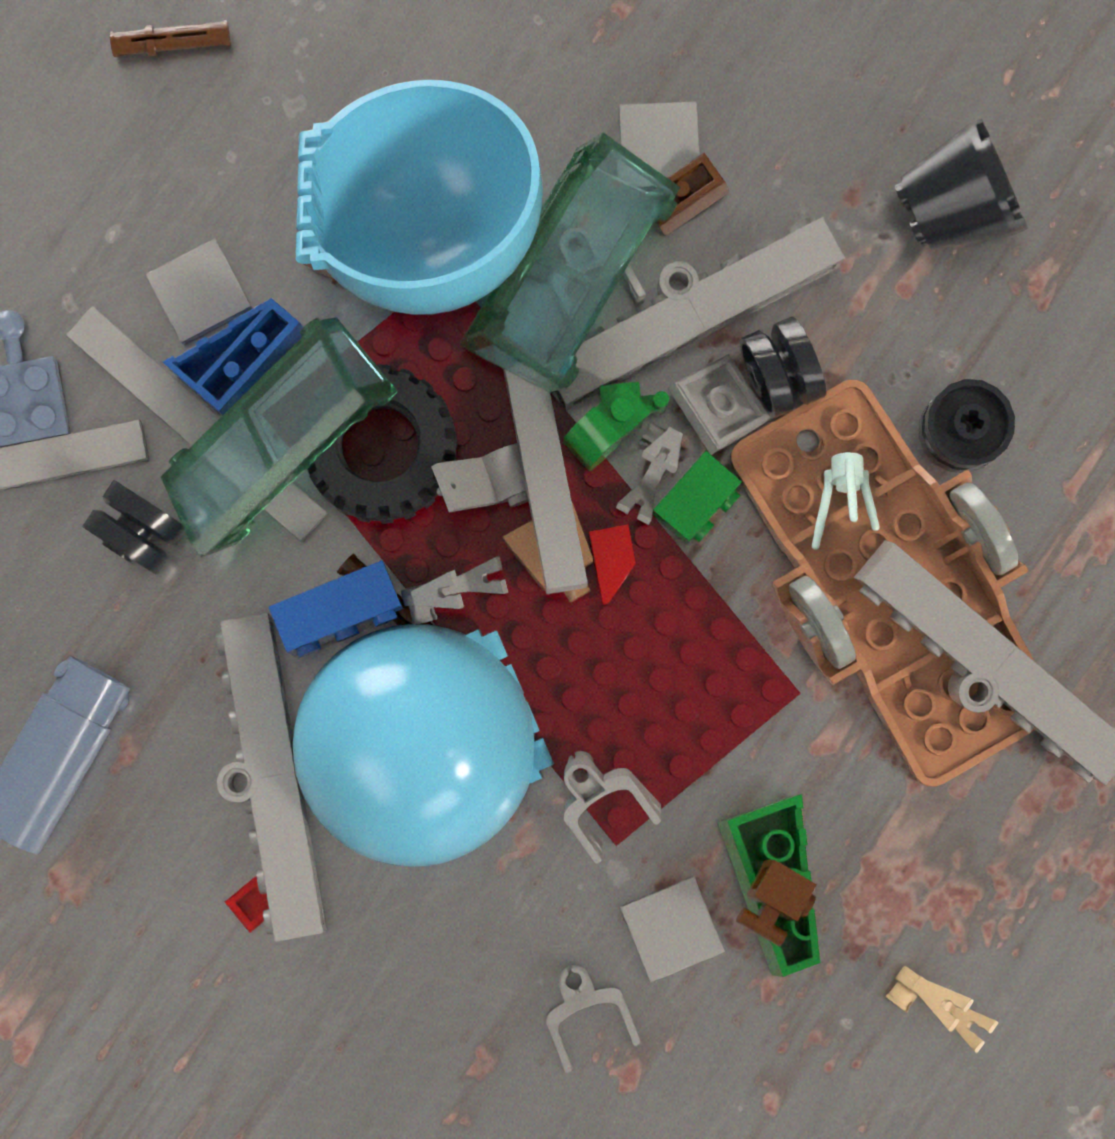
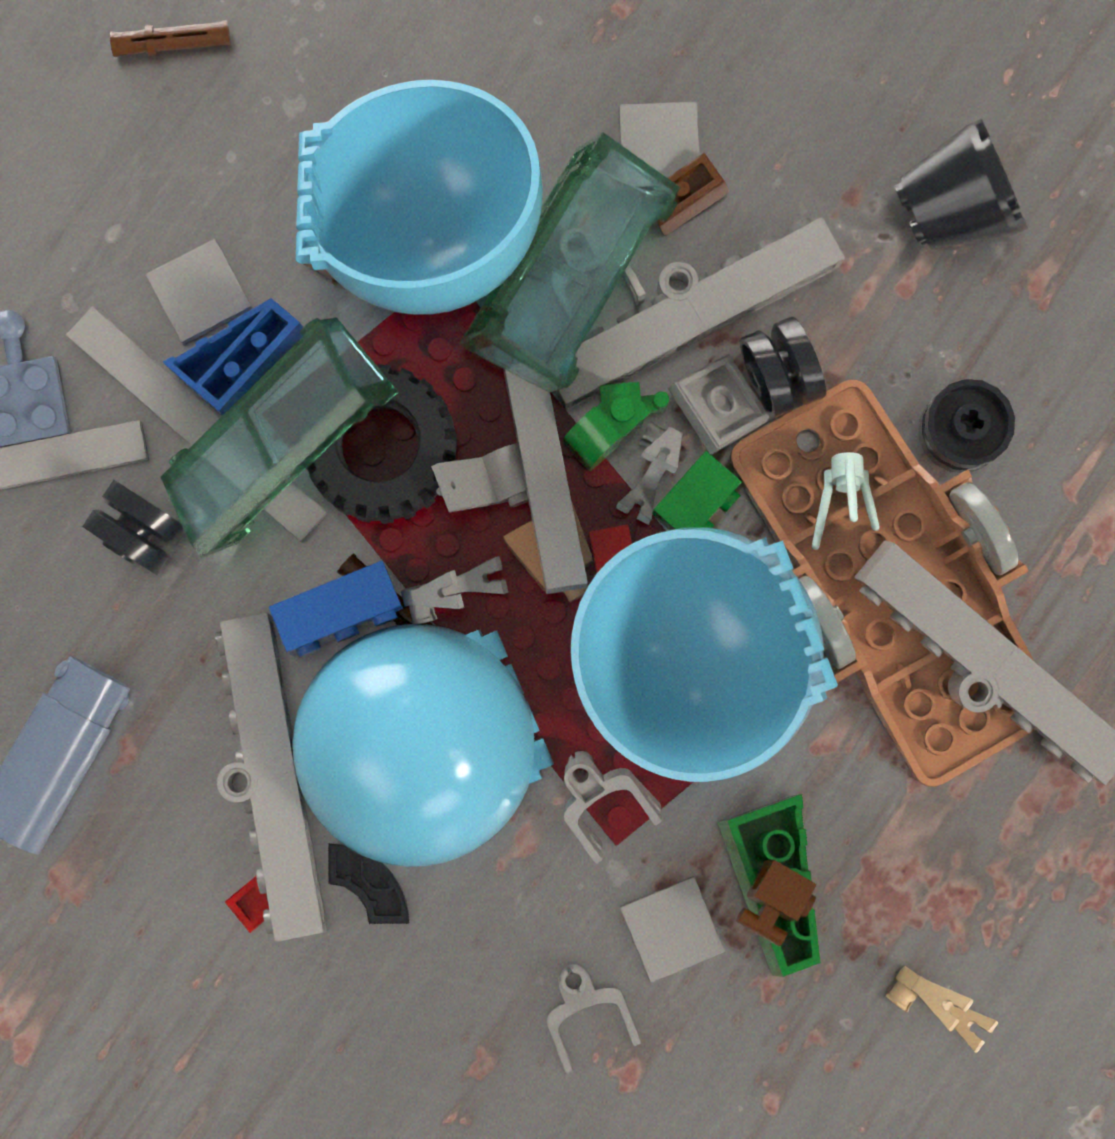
(370, 882): none -> black tile
(699, 653): none -> medium azure windscreen

